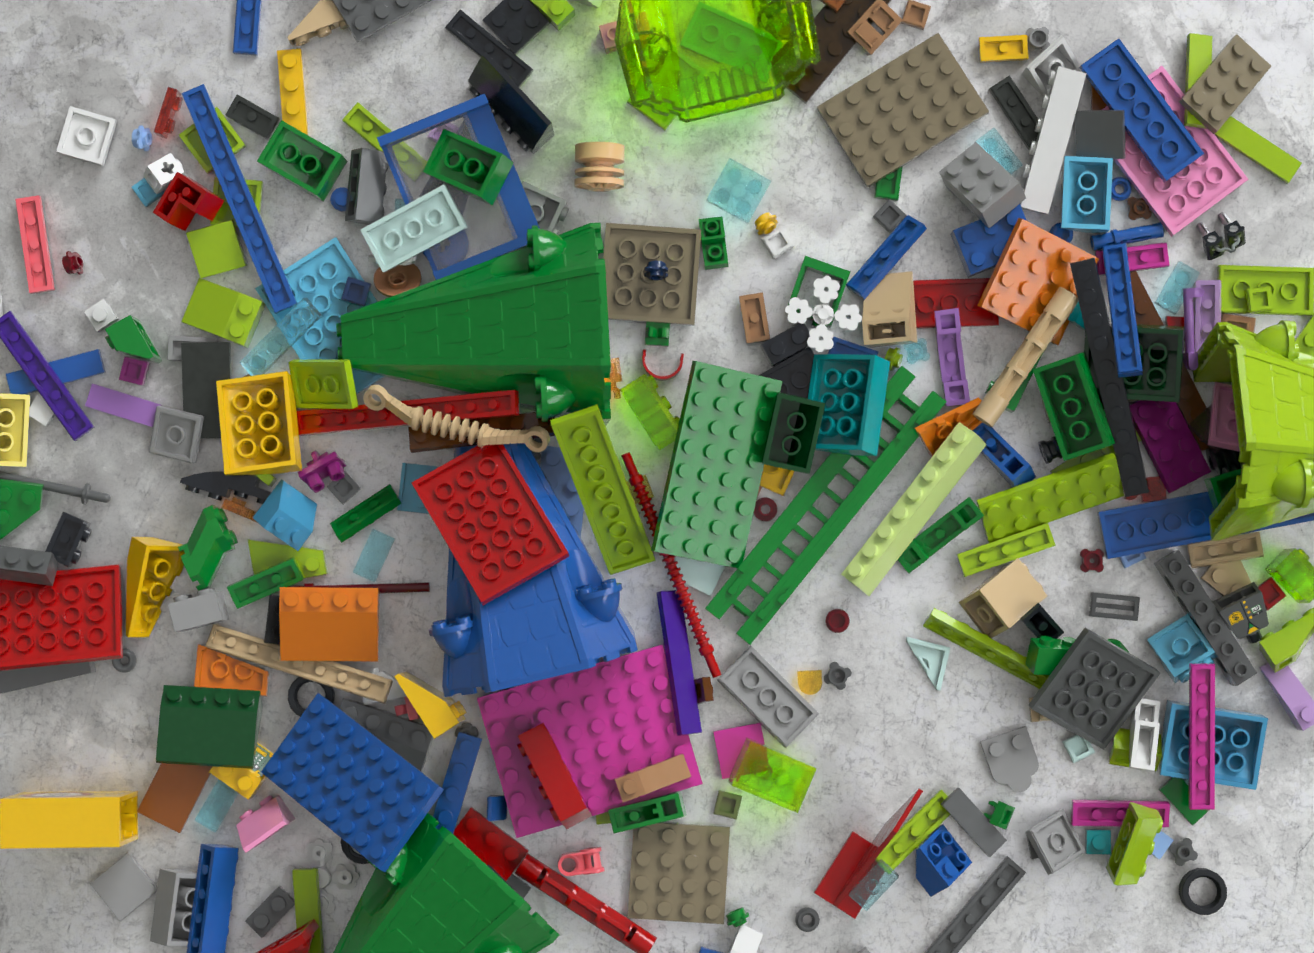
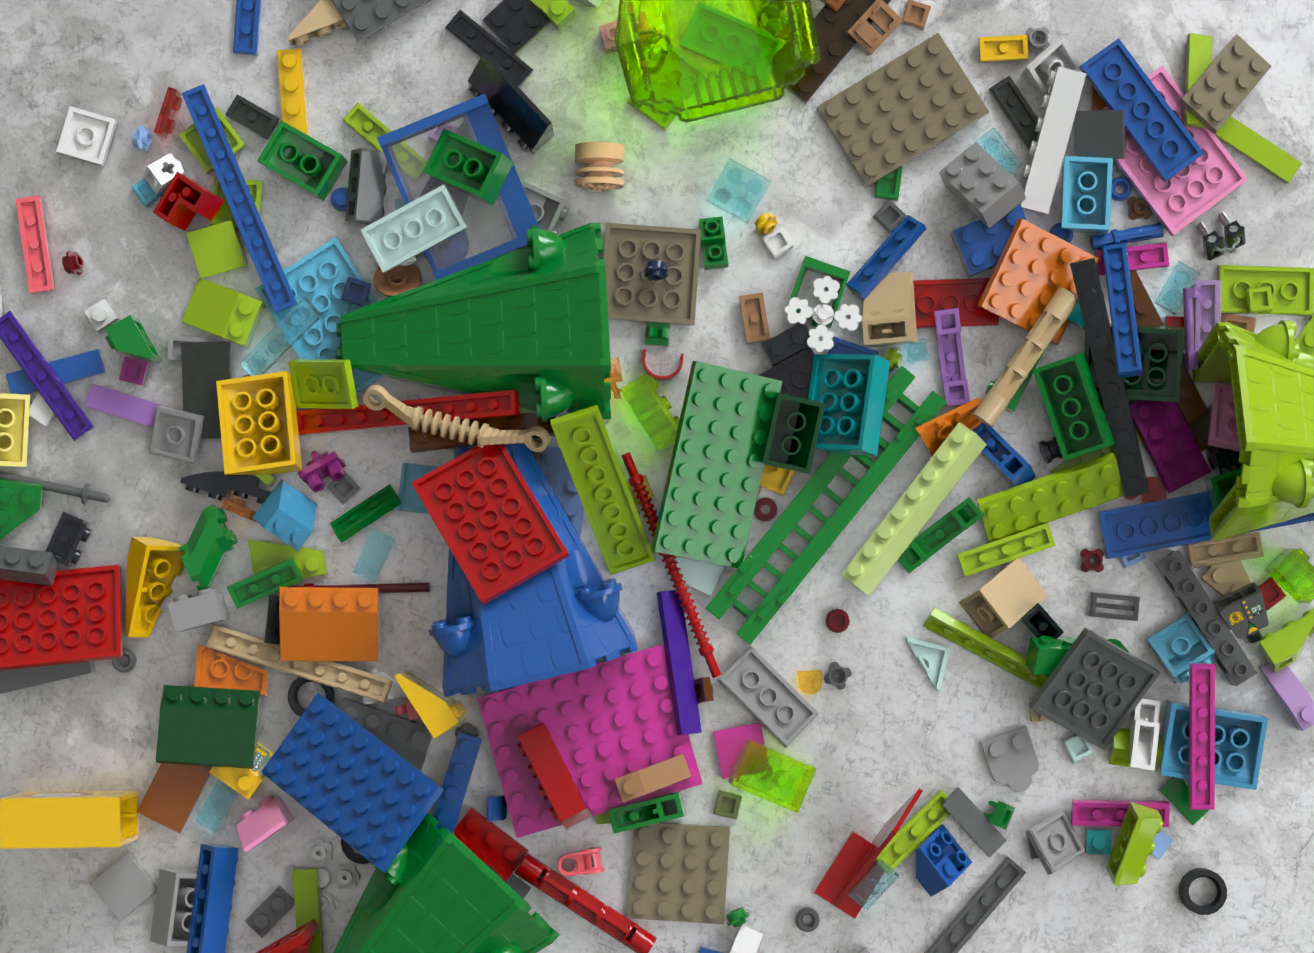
(1177, 849): dark grey plate -> none

